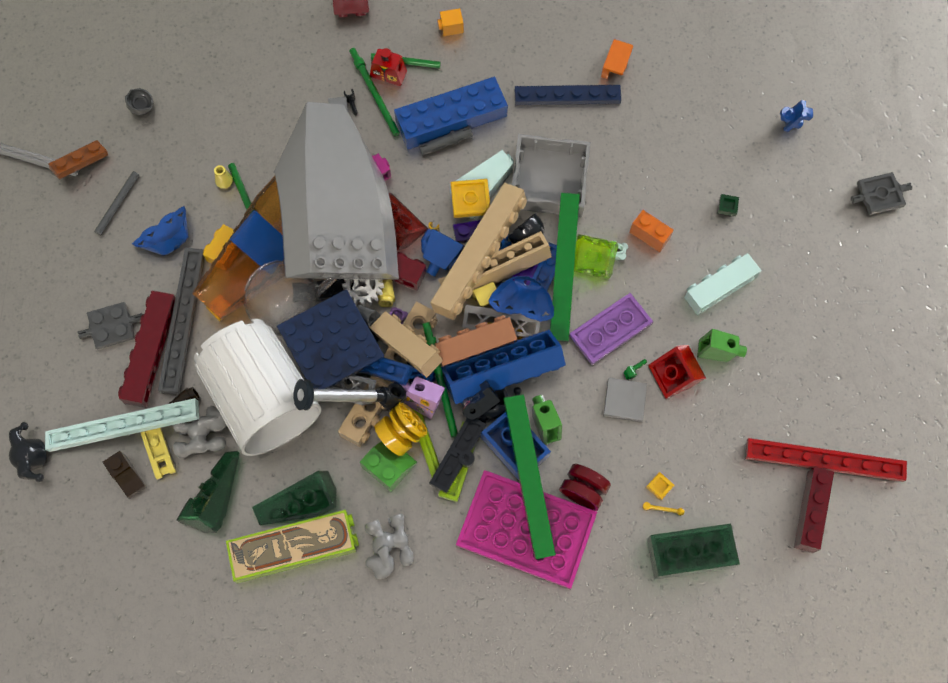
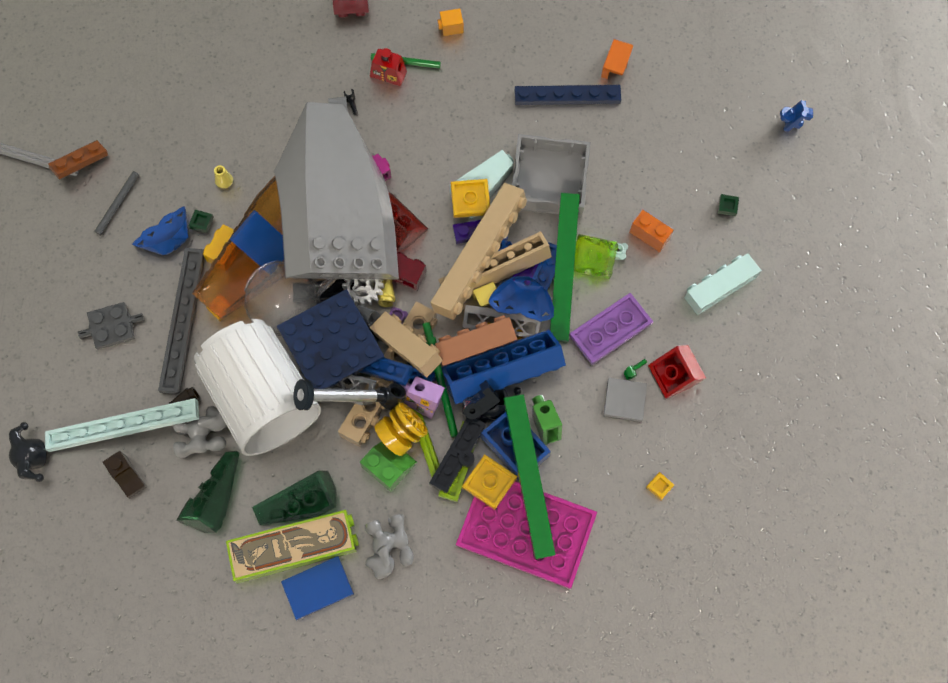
(139, 101): dark grey hair -> none
(148, 350): dark red brick -> none
(158, 452): light yellow plate -> none
(201, 221): none -> dark green plate
(239, 184): green bar -> none
(317, 588): none -> blue tile
(360, 65): green bar -> none
(439, 250): blue torso -> none
(449, 139): dark grey pin -> none
(451, 111): blue brick -> none
(489, 482): none -> yellow tile
(528, 228): black cylinder -> none
(585, 487): dark red wheel -> none
(680, 511): yellow hinge -> none
(693, 551): clear green brick -> none
(720, 346): bright green torso -> none
(814, 510): dark red brick -> none
(827, 459): red plate -> none
(881, 193): dark grey plate -> none

